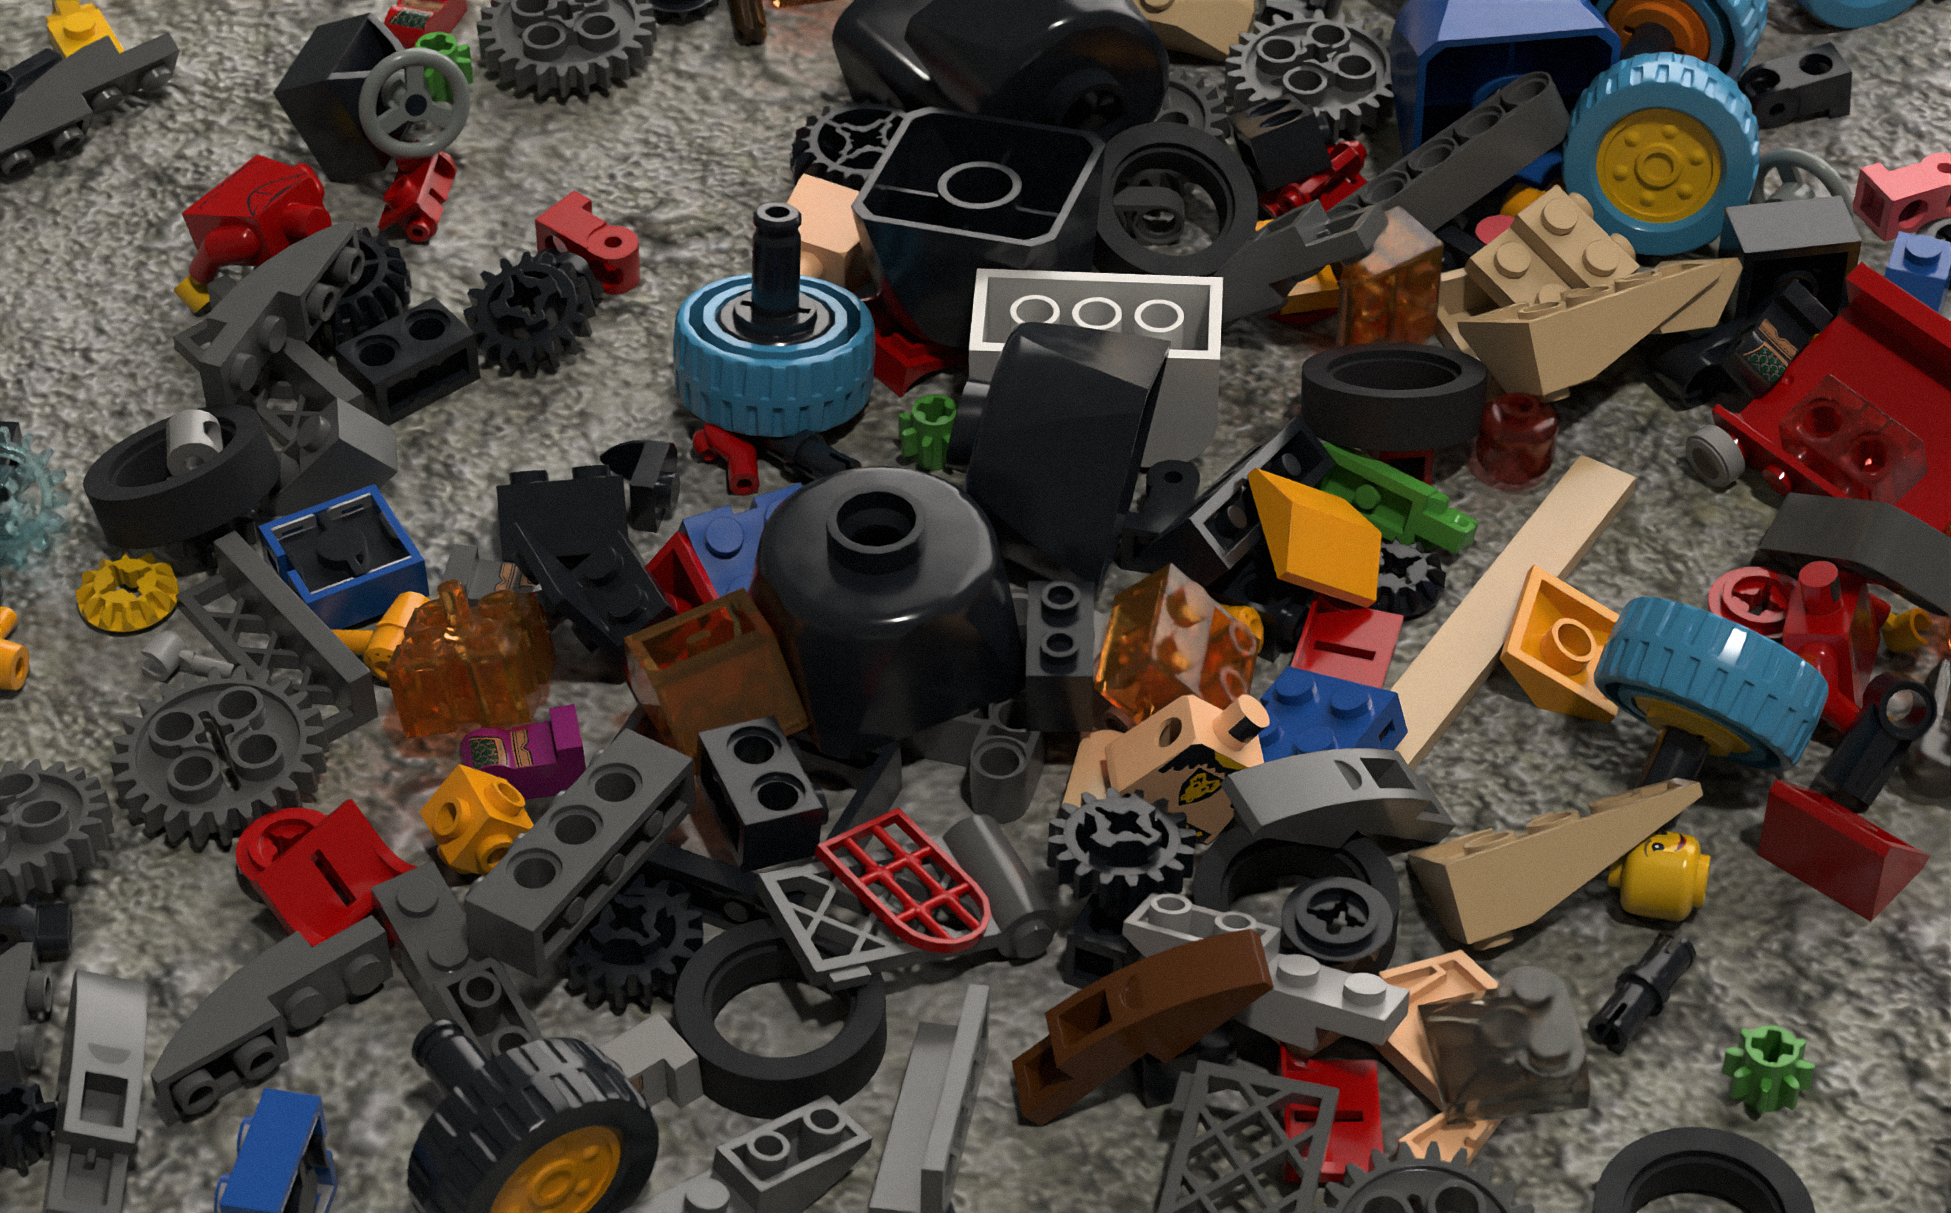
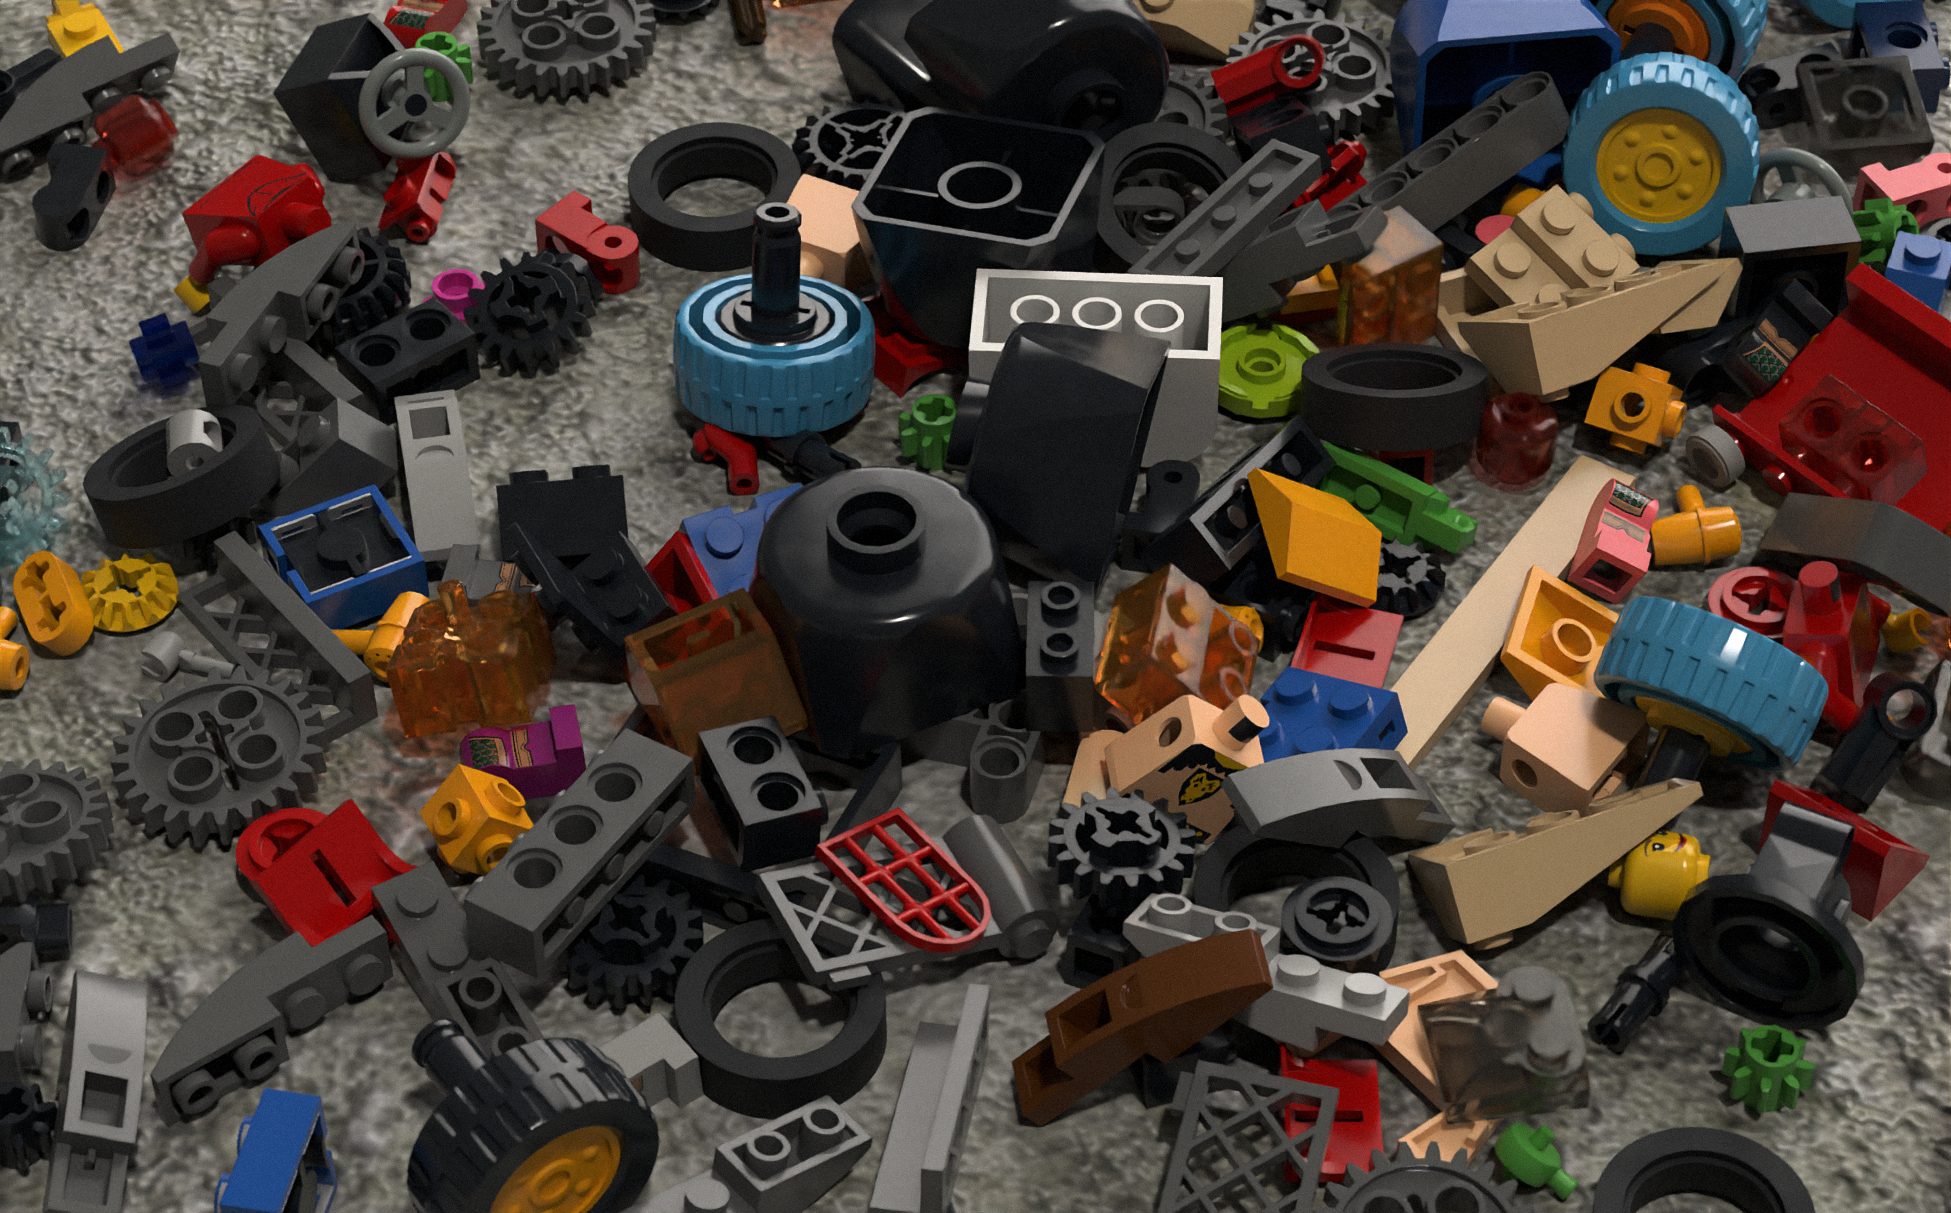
(53, 603): none -> light orange beam
(74, 197): none -> black leg
(136, 135): none -> clear red head
(164, 351): none -> clear blue gear
(436, 473): none -> light grey slope
(452, 289): none -> dark pink plate
(652, 478): black plate -> none
(699, 153): none -> black tyre
(1233, 213): none -> dark grey fence
(1262, 370): none -> lime plate
(1264, 75): none -> red piece
(1532, 1158): none -> bright green piece
(1567, 746): none -> light nougat torso
(1617, 398): none -> light orange brick
(1618, 534): none -> coral leg
(1695, 533): none -> light orange piece
(1778, 933): none -> black piece
(1864, 113): none -> clear smoke slope
(1879, 228): none -> bright green gear
(1899, 30): none -> dark blue brick

